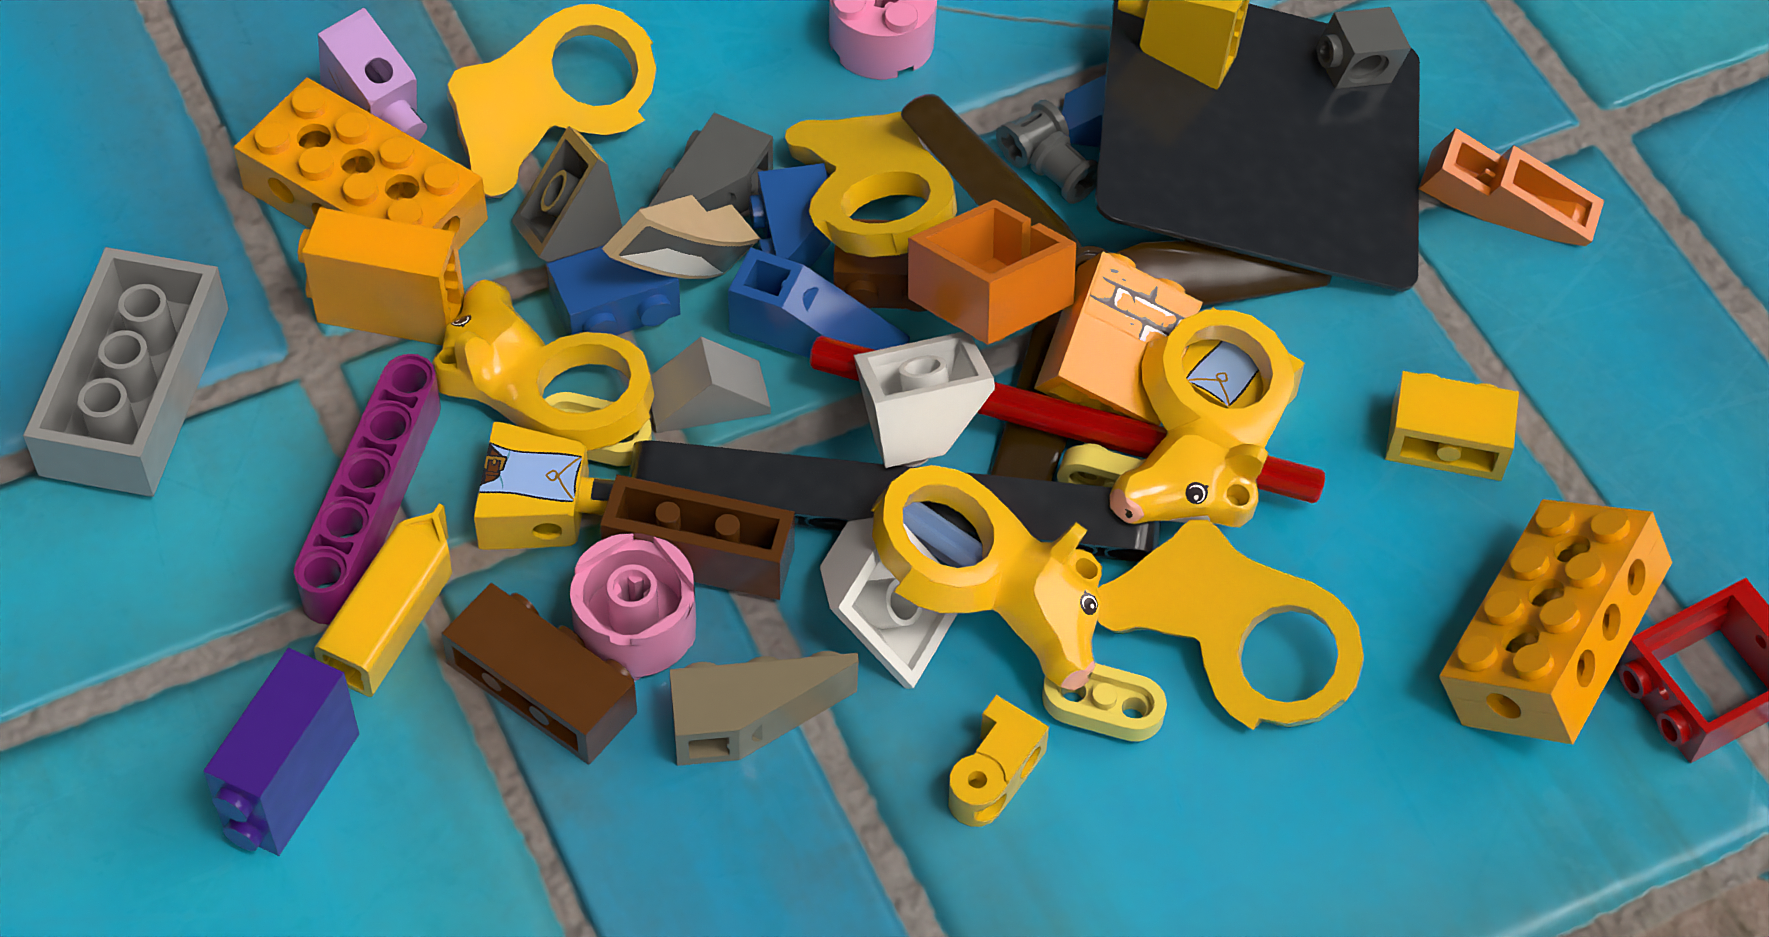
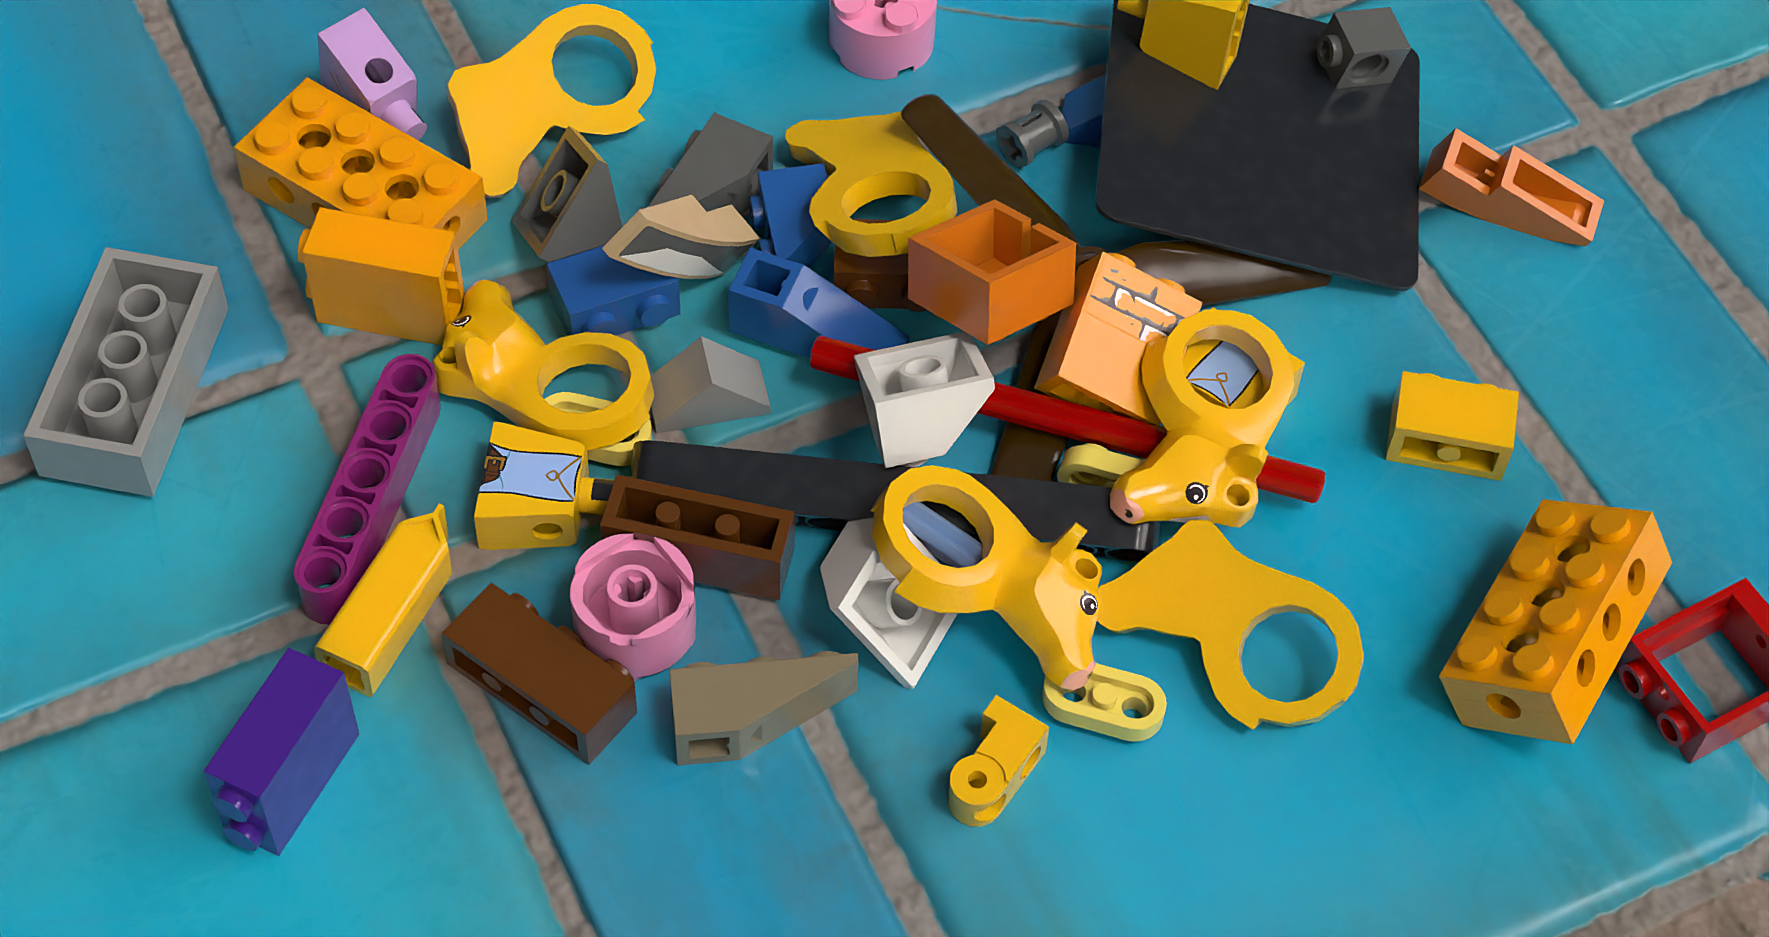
(1065, 167): dark grey bush -> none

